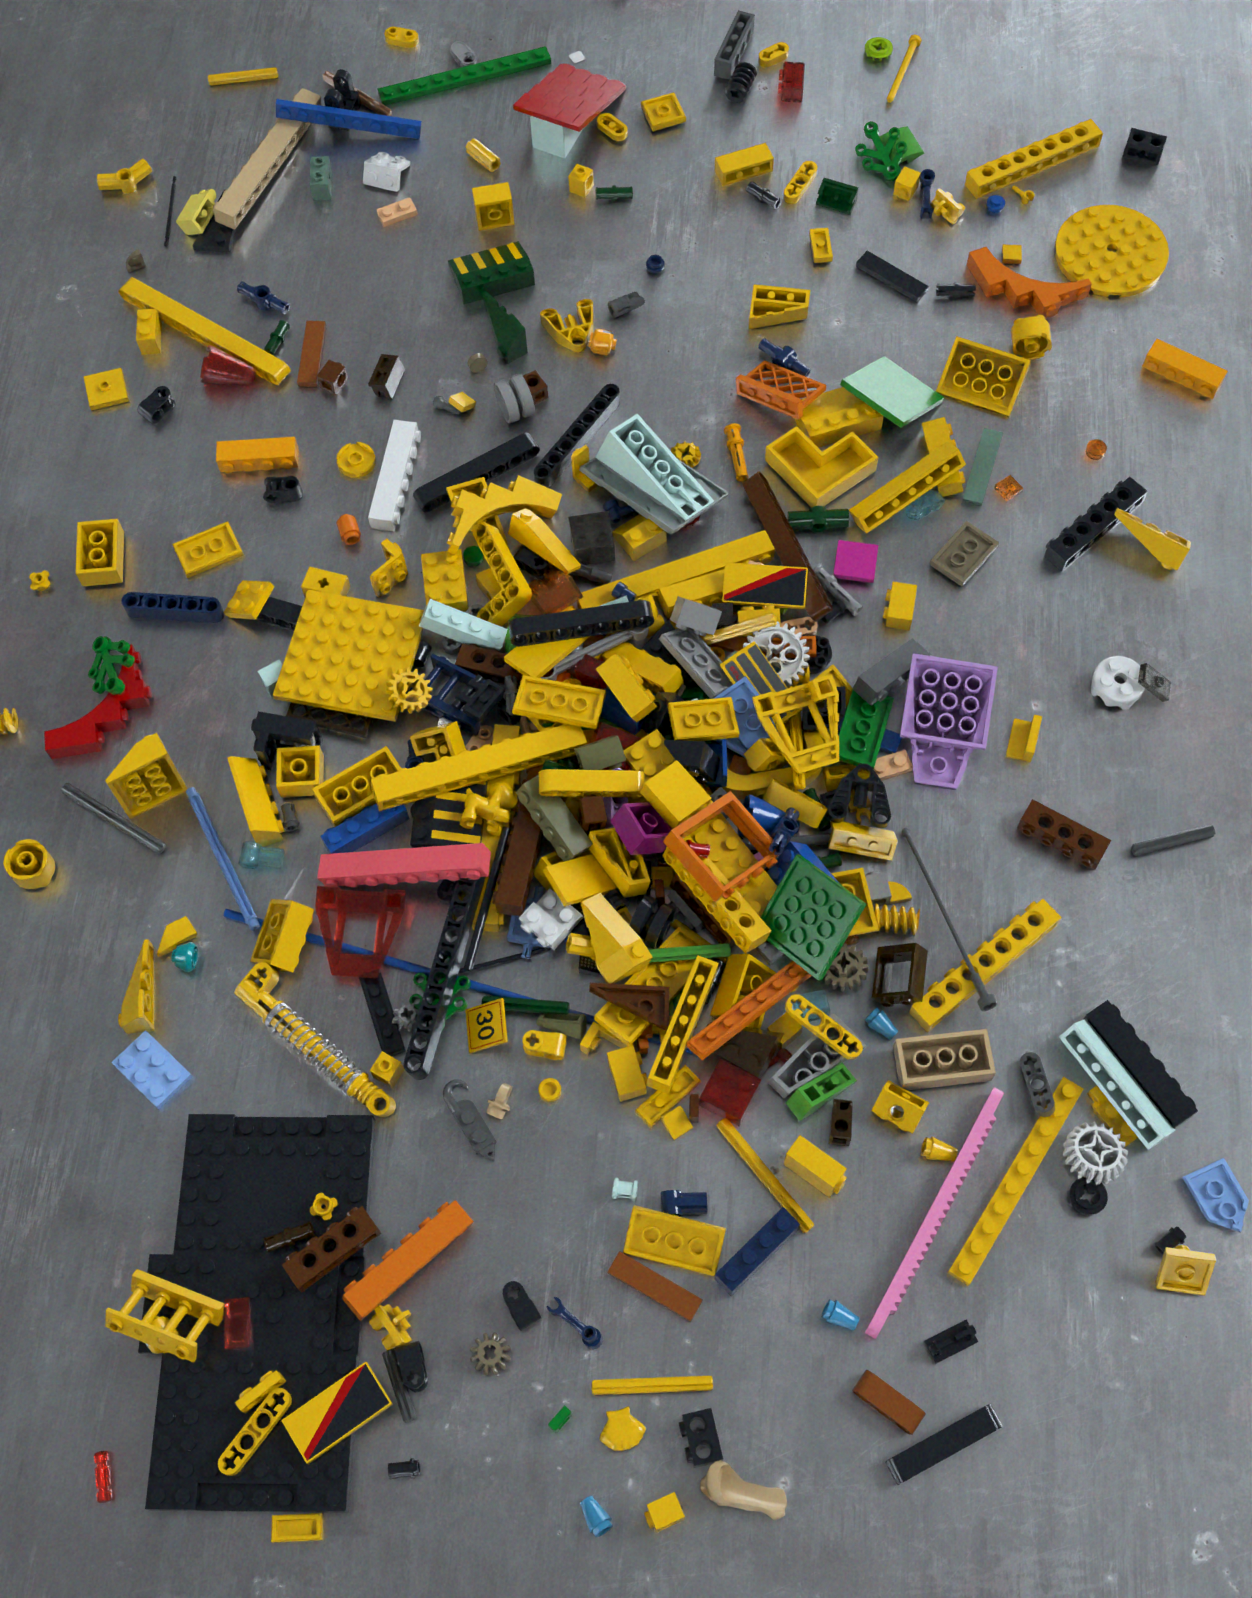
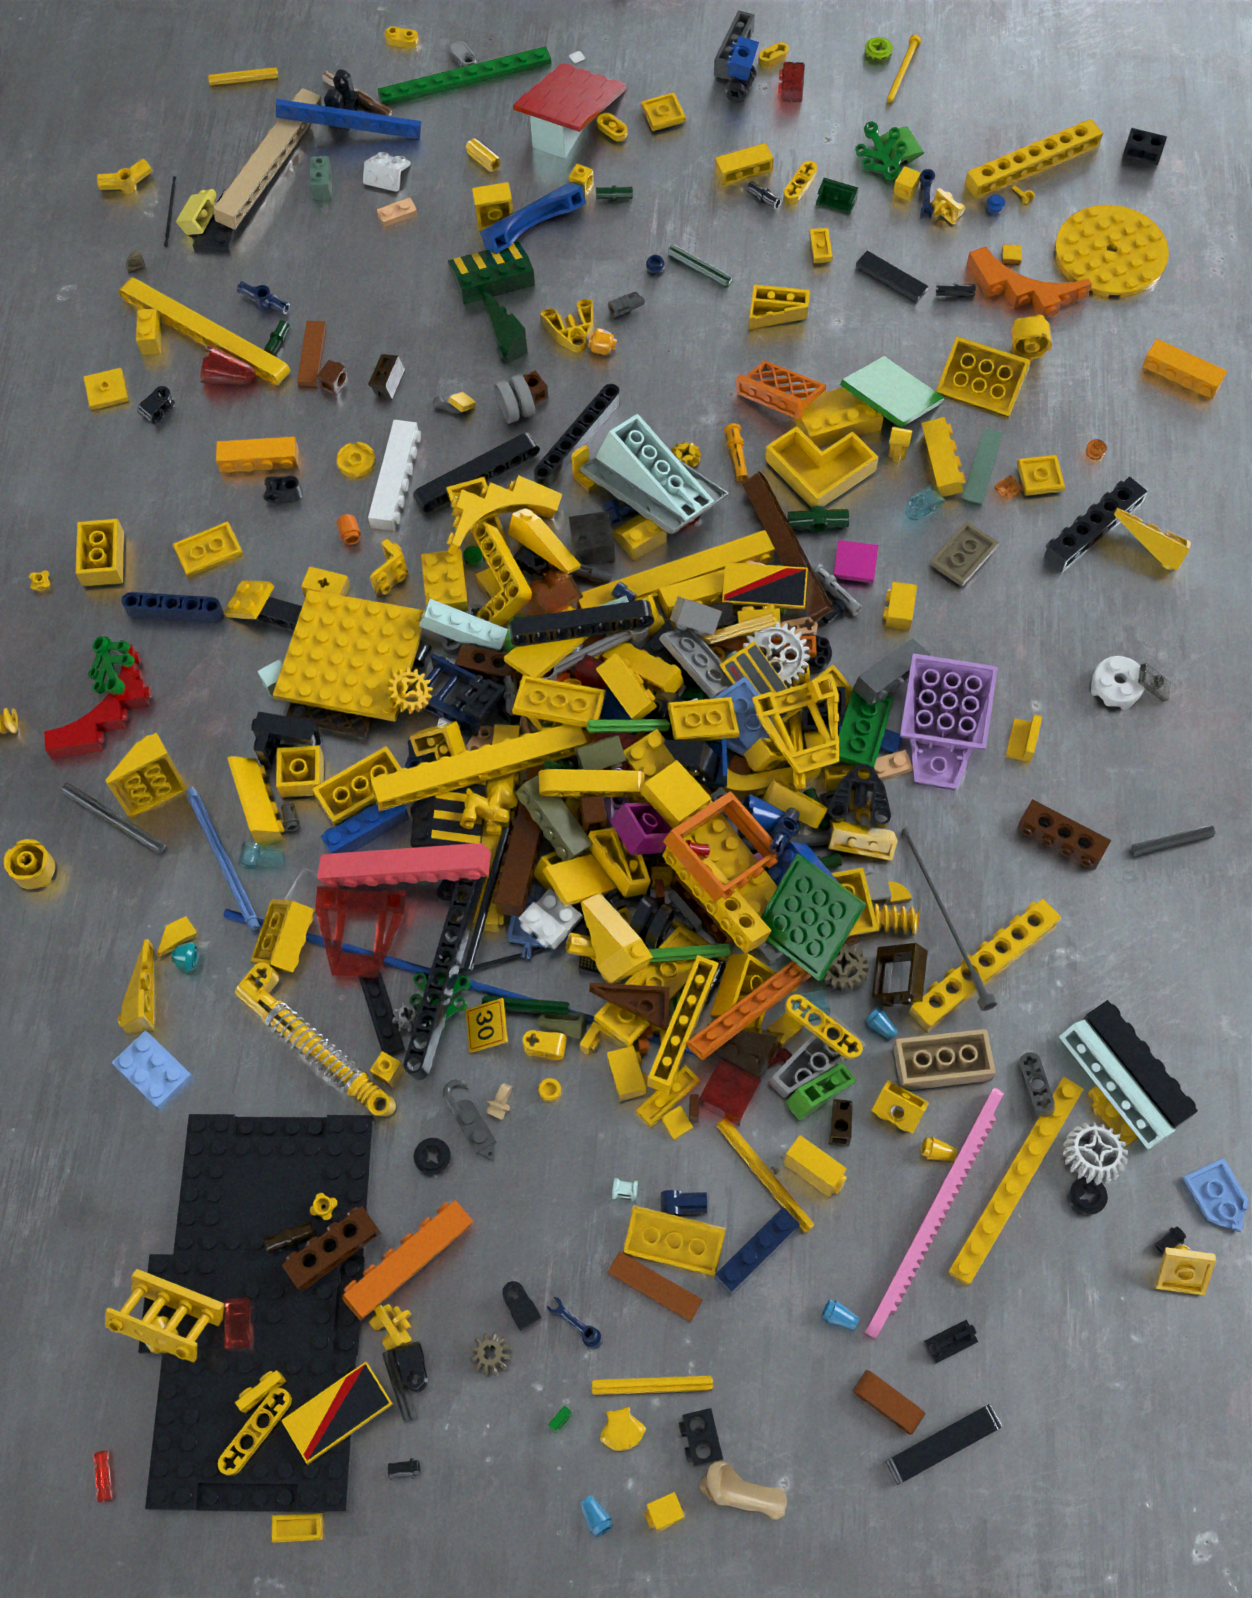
(433, 1145): none -> black gear
(477, 362): dark tan tile -> none
(506, 231): none -> blue arch
(623, 726): none -> bright green axle
(700, 265): none -> axle
(742, 59): none -> blue brick
(784, 357): dark blue pin -> none
(899, 443): none -> yellow piece
(907, 487): yellow brick -> none
(1040, 475): none -> yellow plate

